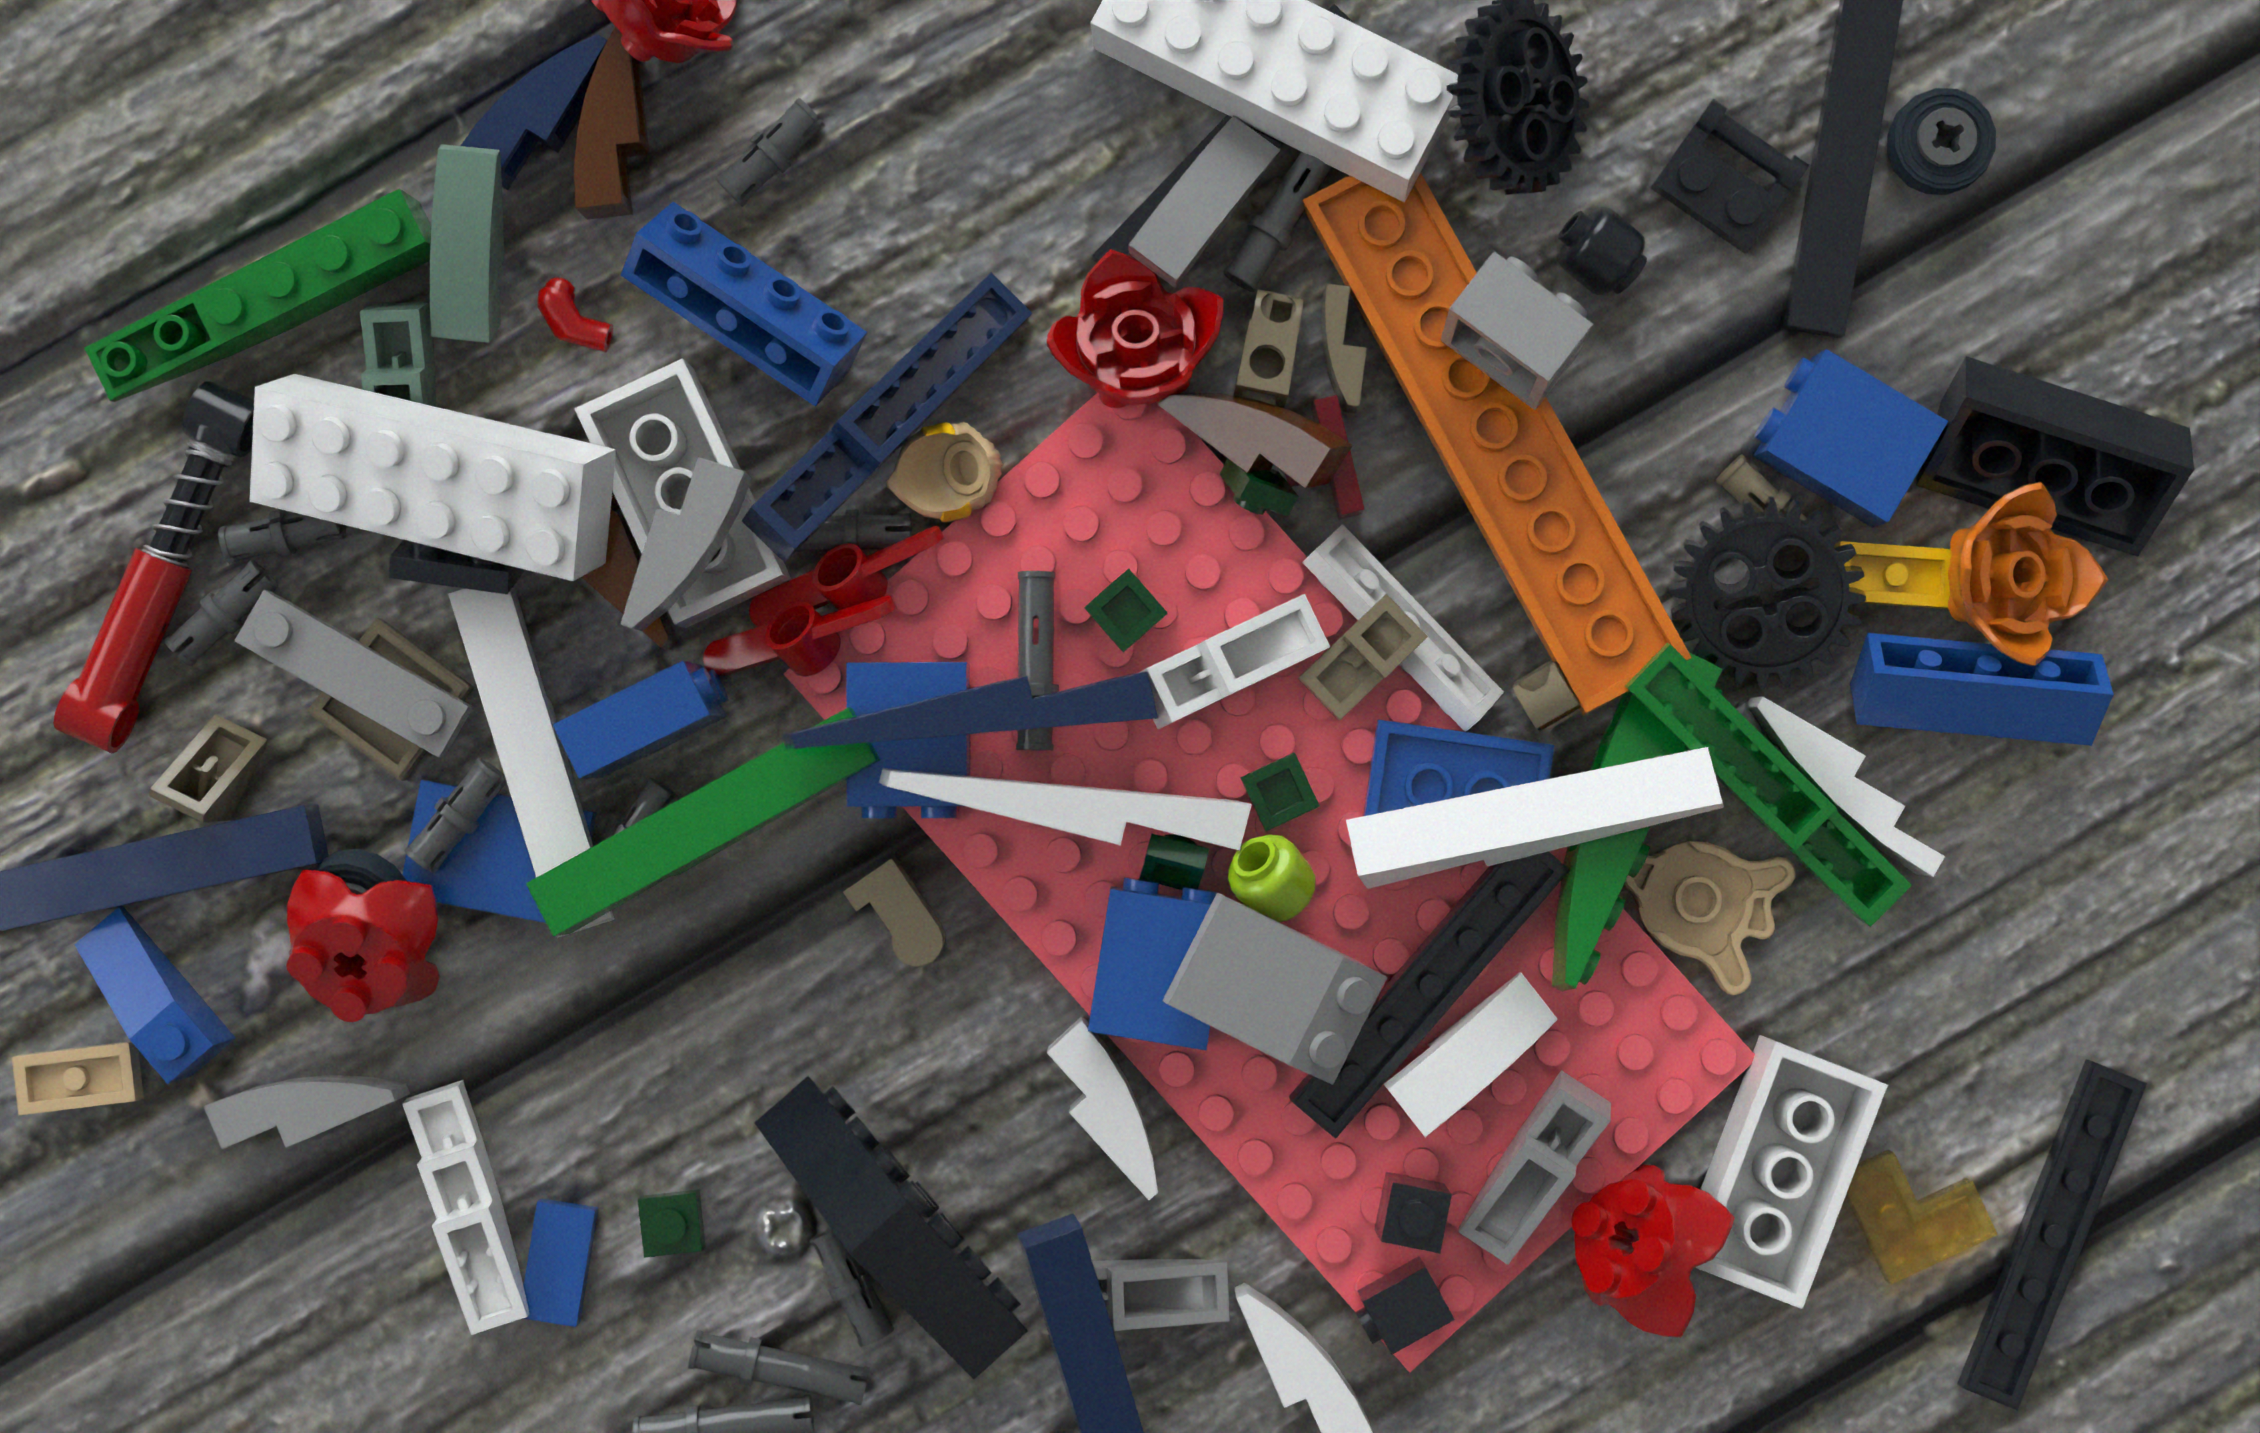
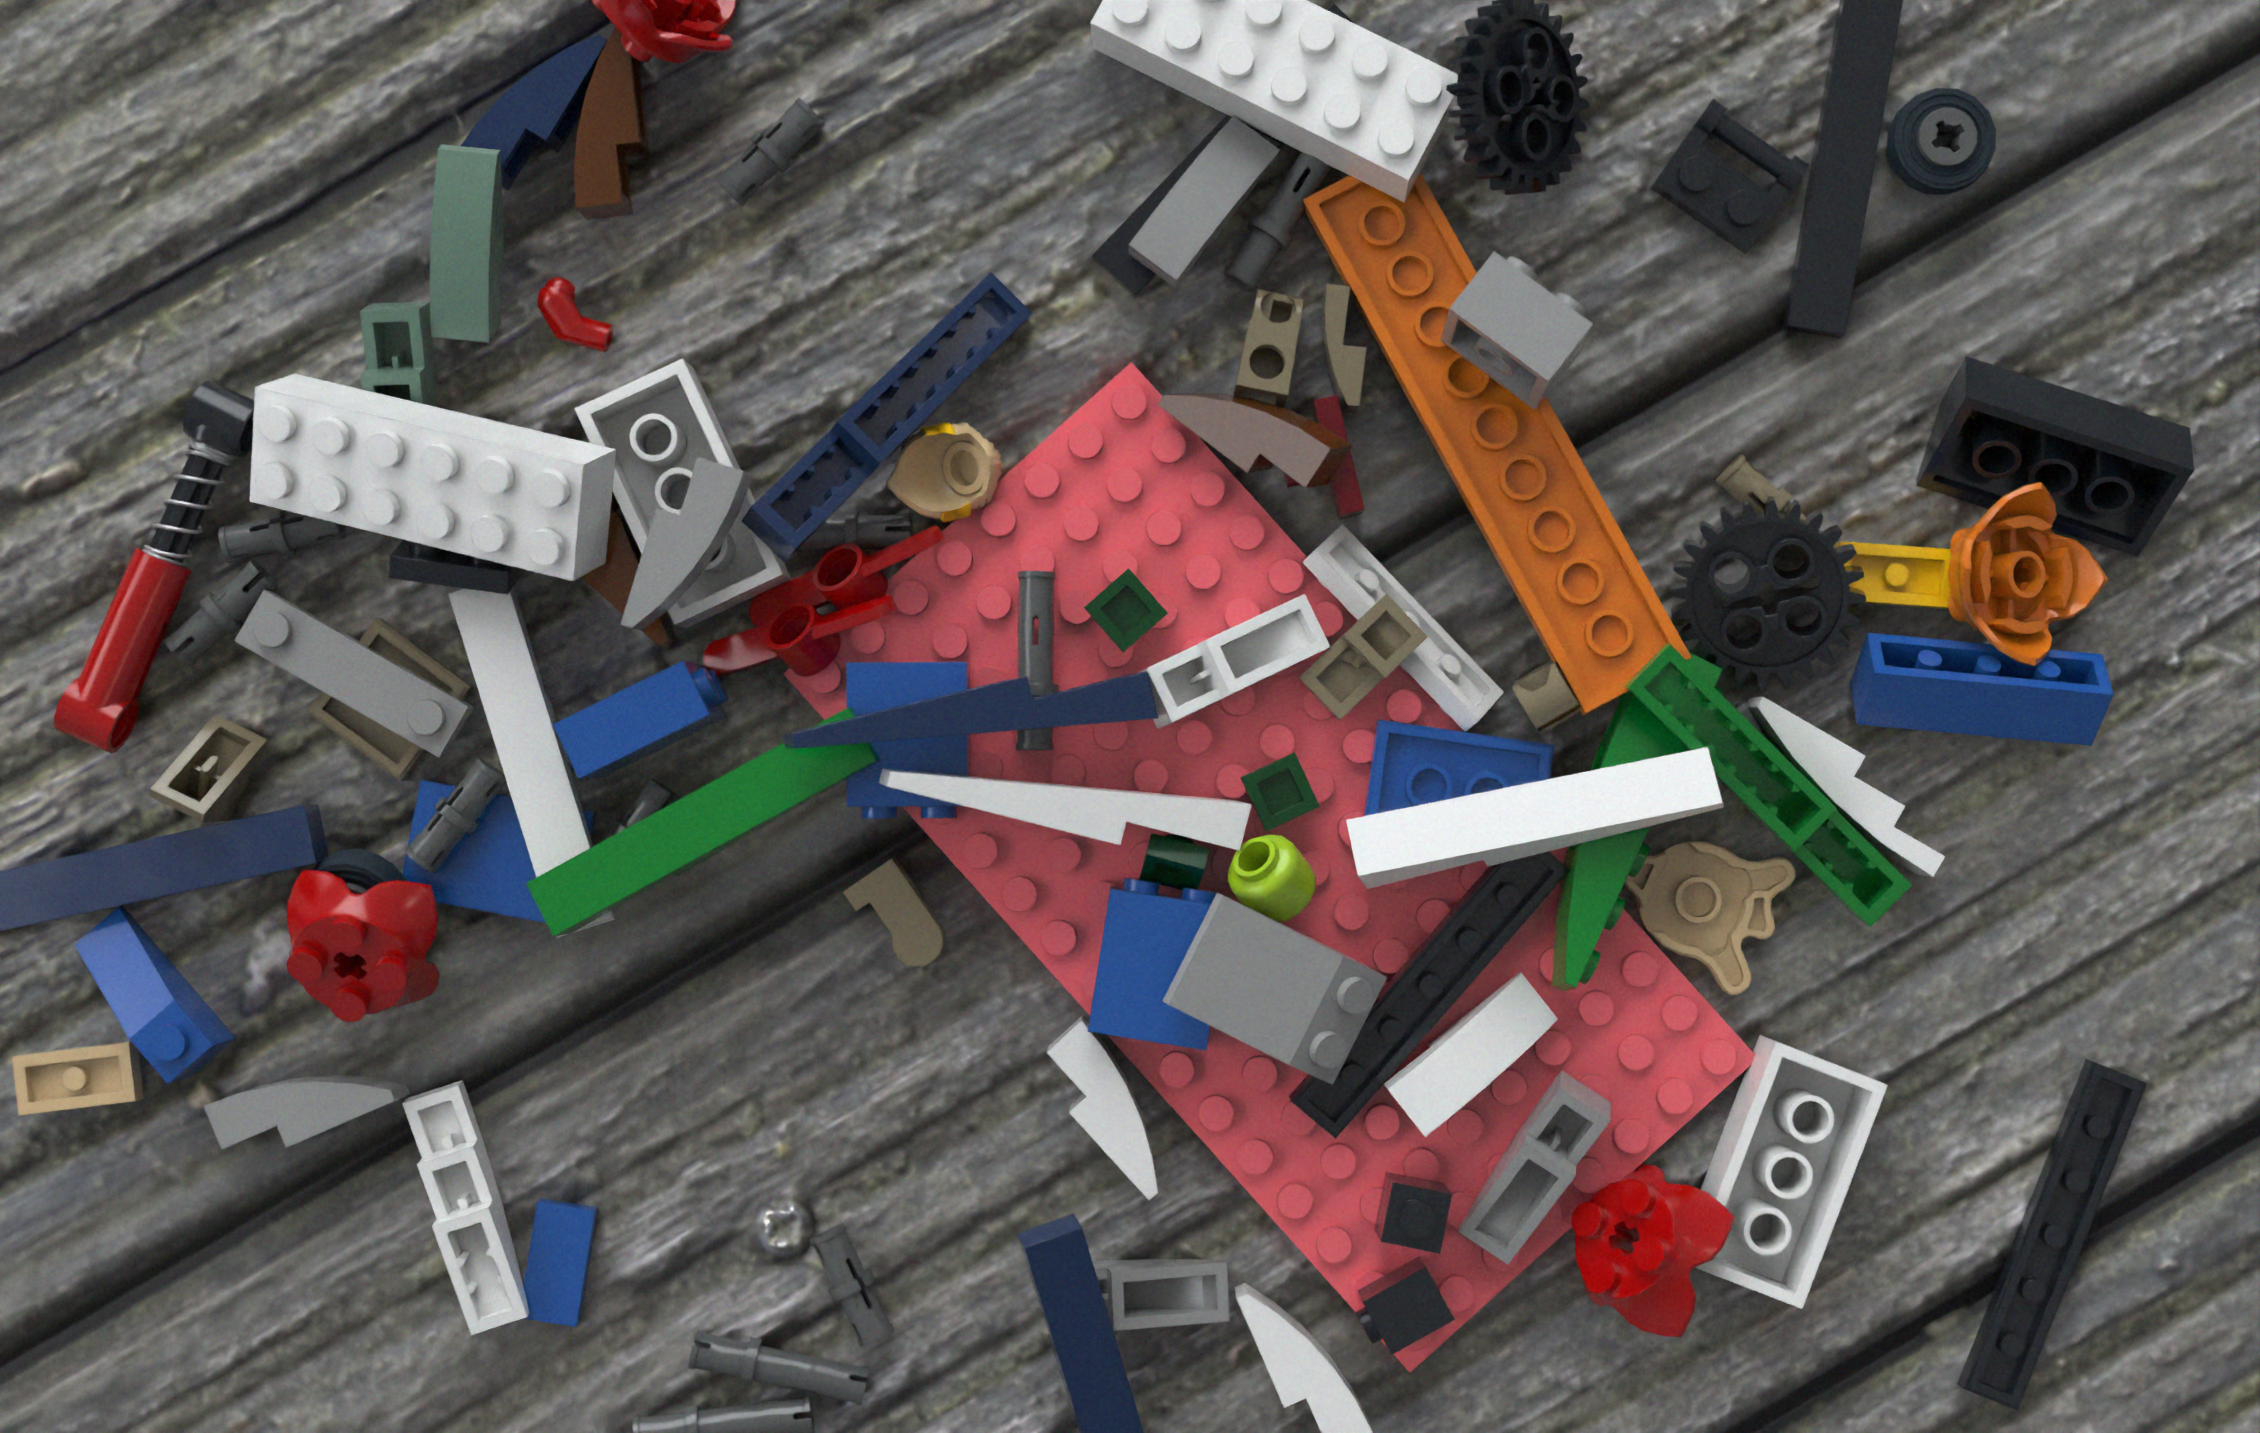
(266, 296): green slope -> none
(671, 1223): dark green plate -> none
(743, 303): blue brick -> none
(891, 1226): black brick -> none
(1126, 306): red brick -> none
(1259, 489): dark green plate -> none
(1602, 251): black head -> none
(1848, 437): blue brick -> none
(1910, 1232): clear yellow plate -> none

